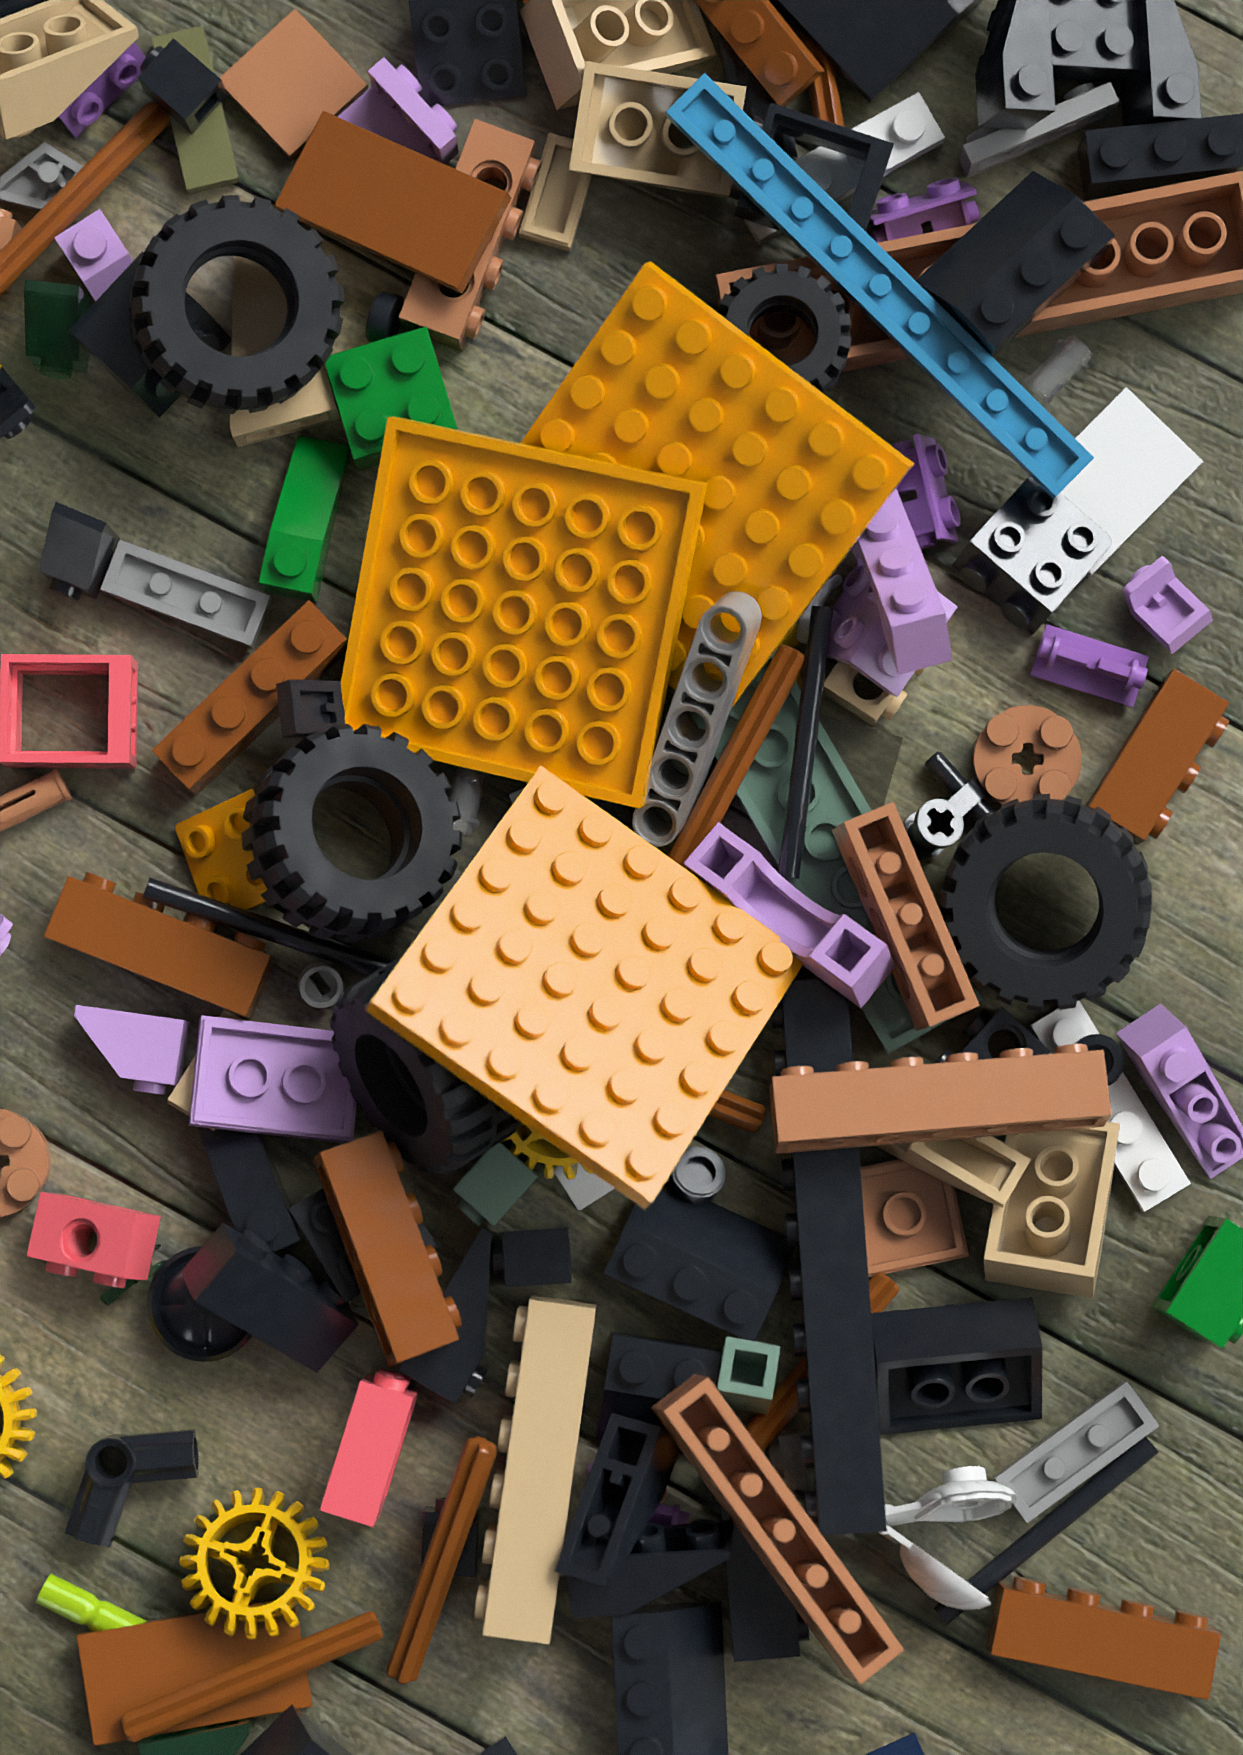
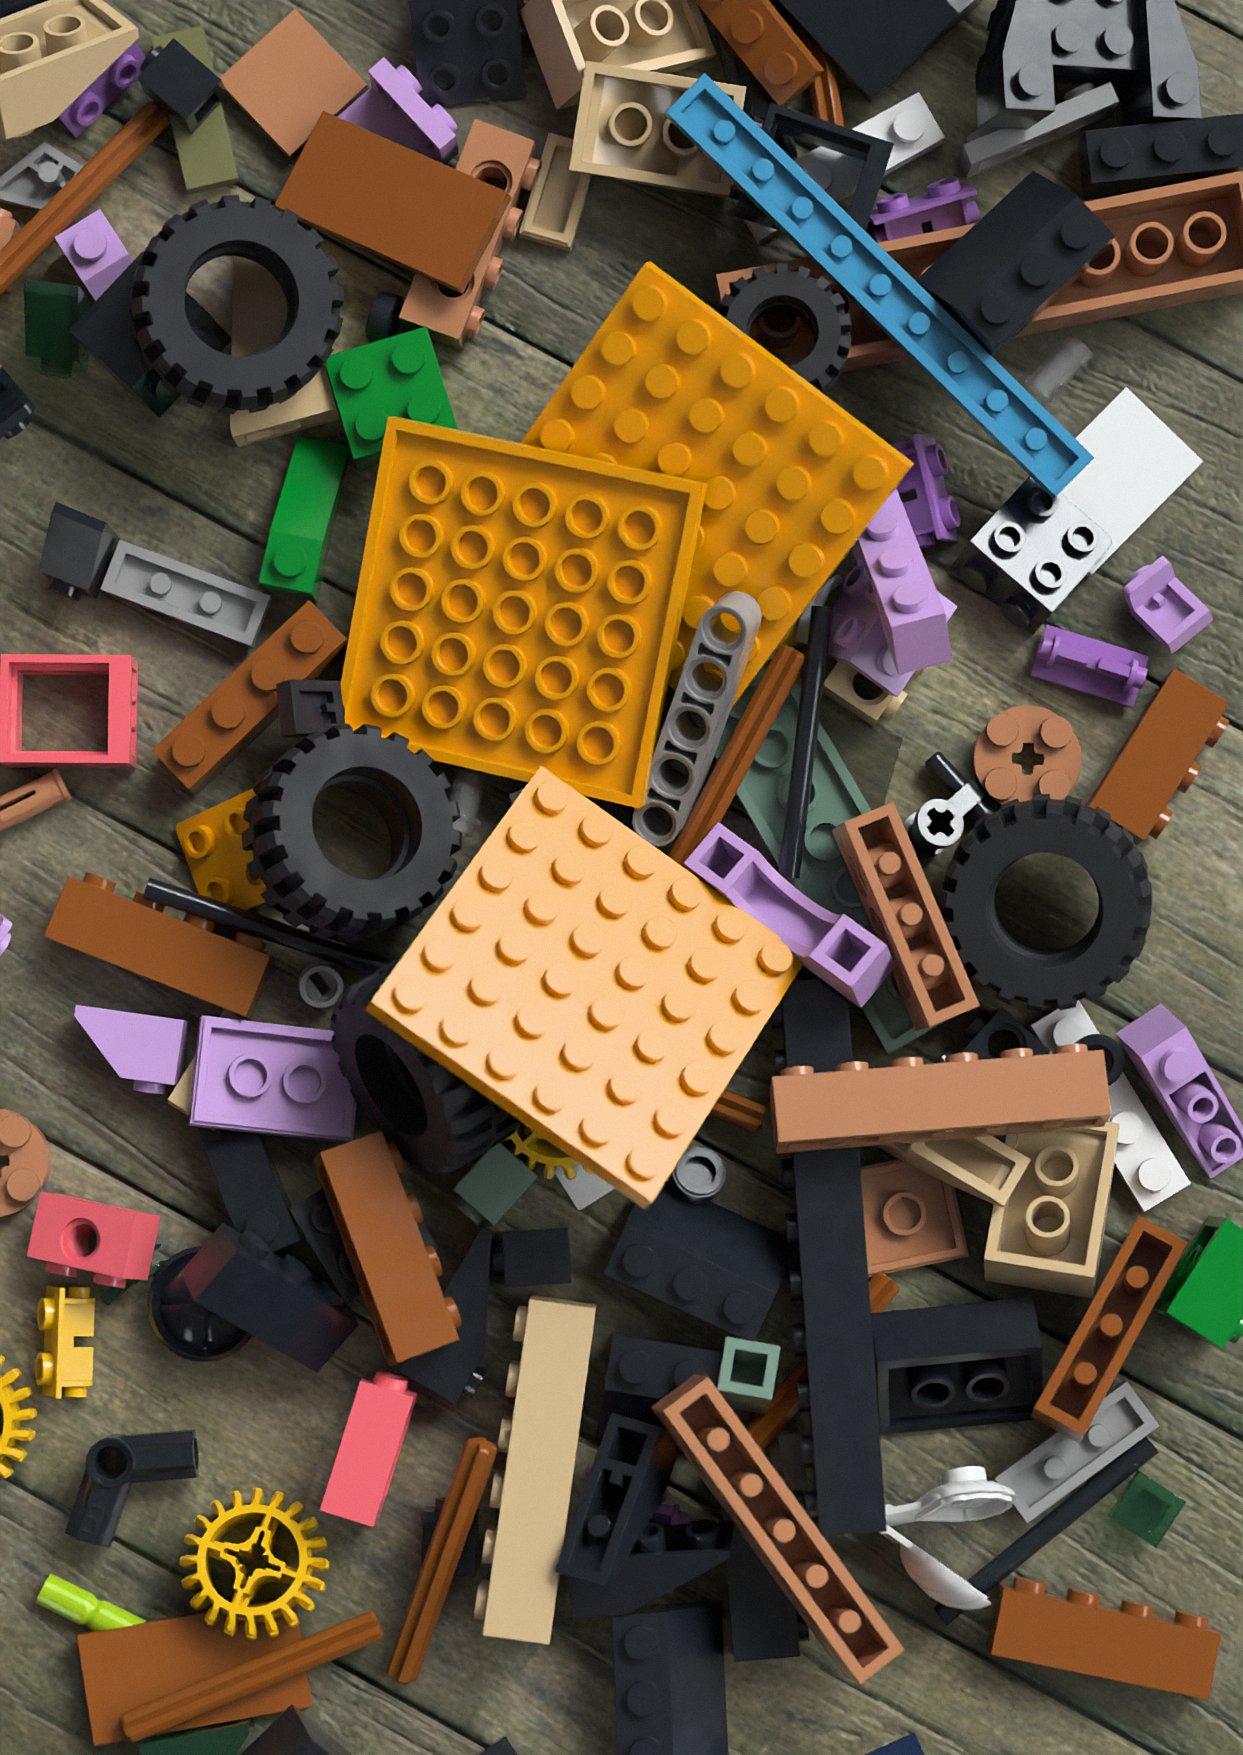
(62, 1362): none -> yellow hinge
(1109, 1329): none -> dark orange brick
(1146, 1508): none -> clear green plate

